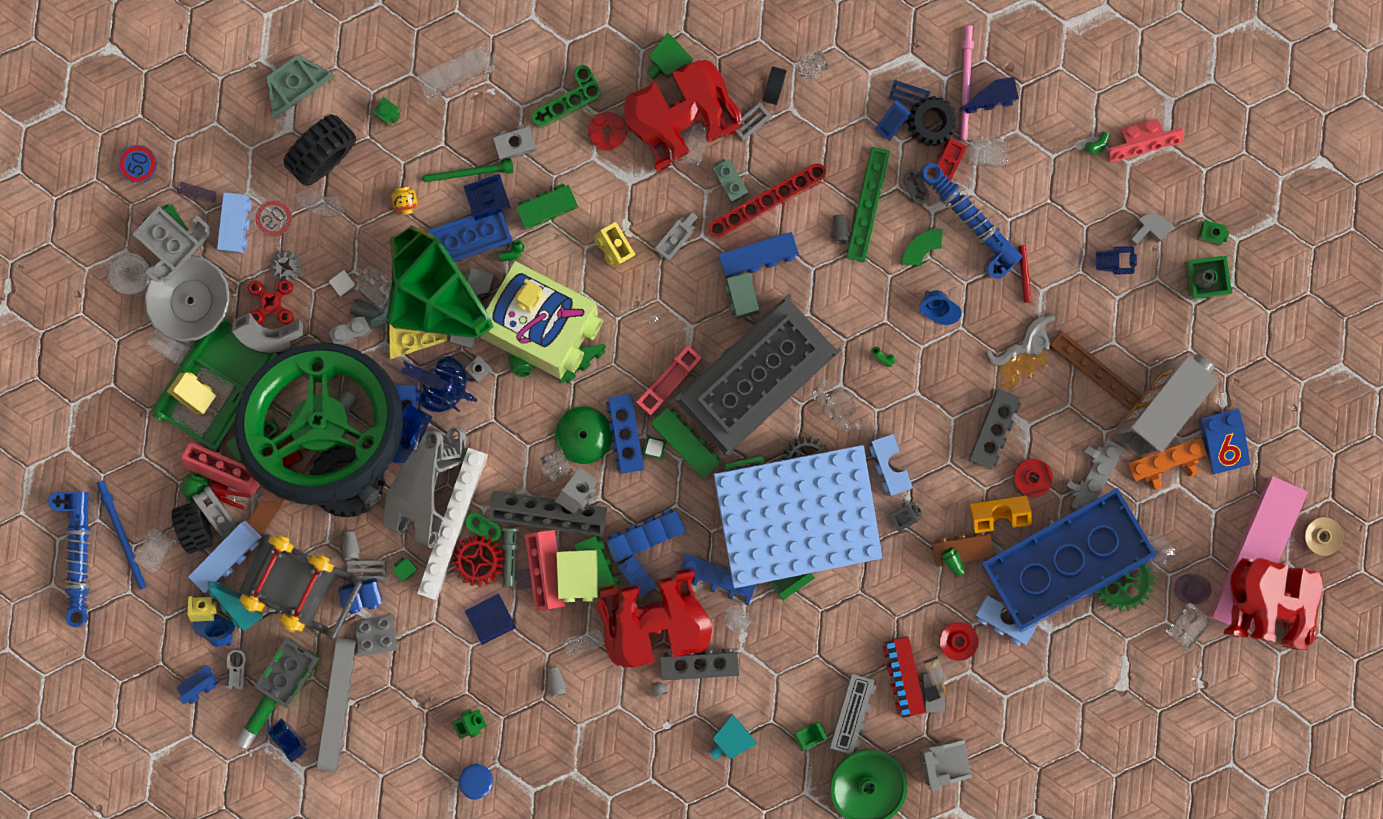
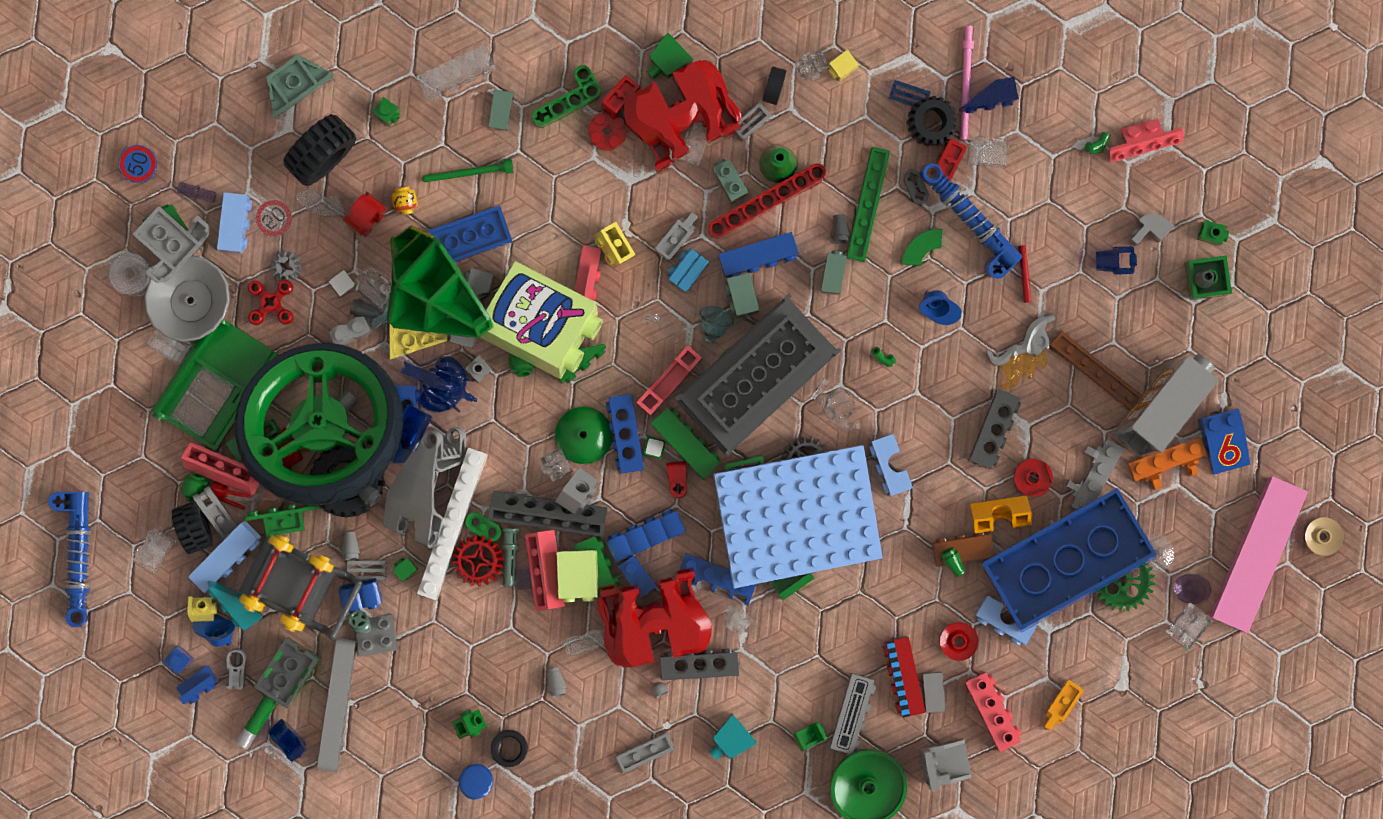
(107, 500): blue bar -> none
(178, 660): none -> blue brick
(191, 393): light yellow brick -> none
(266, 339): light grey arch -> none
(282, 521): none -> green bracket
(358, 617): none -> sand green wheel
(364, 214): none -> red brick
(487, 197): clear blue tile -> none
(490, 619): clear blue tile -> none
(500, 110): none -> sand green tile
(514, 253): green arm -> none
(522, 741): none -> black tyre
(526, 144): light grey brick -> none
(528, 296): light yellow brick -> none
(546, 206): green brick -> none
(588, 272): none -> coral bracket
(616, 97): none -> red hinge
(645, 752): none -> light grey tile
(677, 475): none -> red piece
(687, 270): none -> dark azure brick
(714, 322): none -> clear light blue hat
(776, 170): none -> green cone
(833, 273): none -> sand green brick
(842, 66): none -> light yellow brick
(893, 120): blue tile -> none
(906, 516): dark grey bracket -> none
(936, 677): piece -> none
(992, 711): none -> coral brick
(1062, 704): none -> light orange hinge
(1273, 593): red animal -> none

